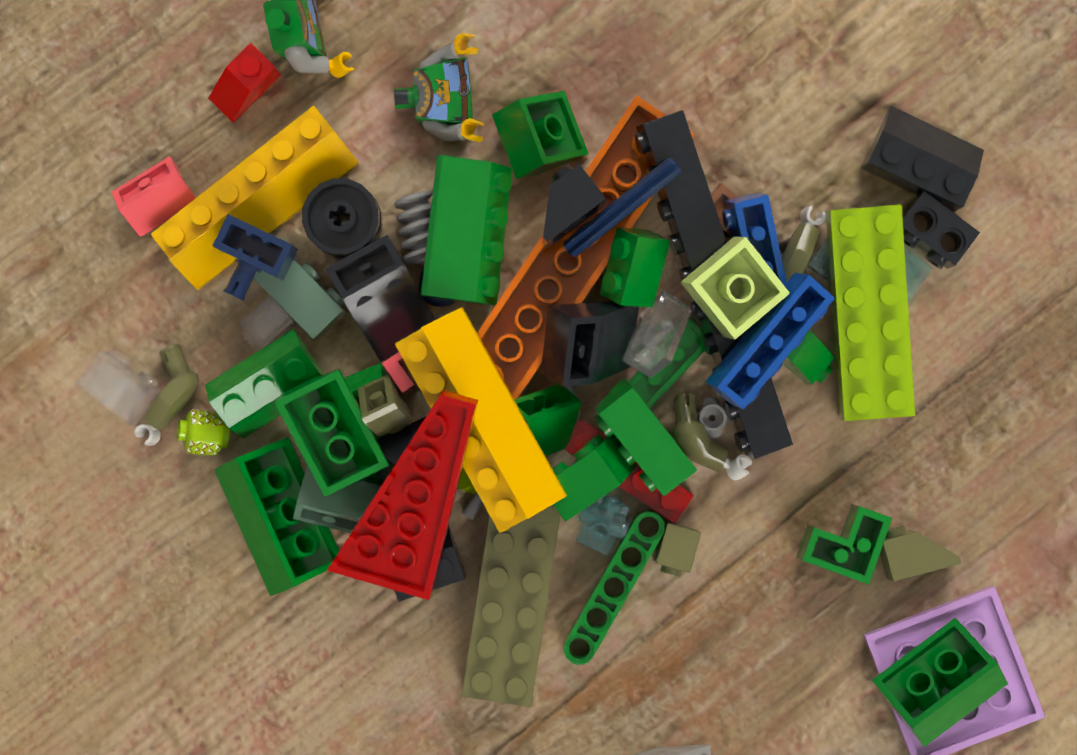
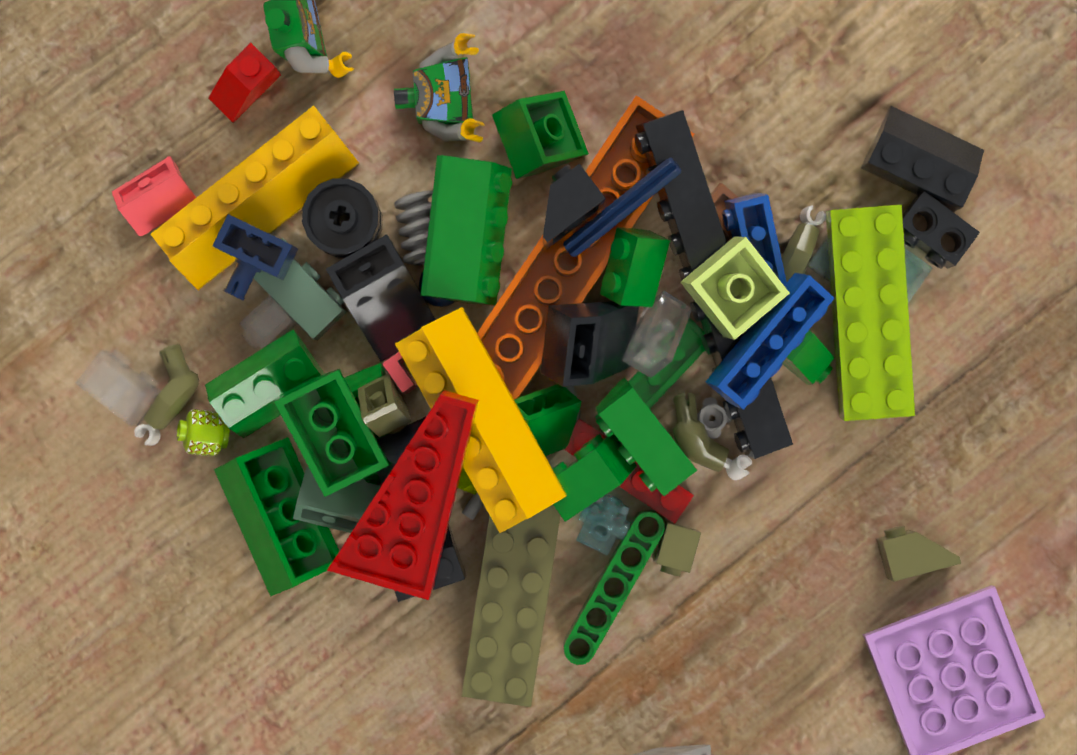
(853, 551): green brick -> none
(940, 681): green slope -> none

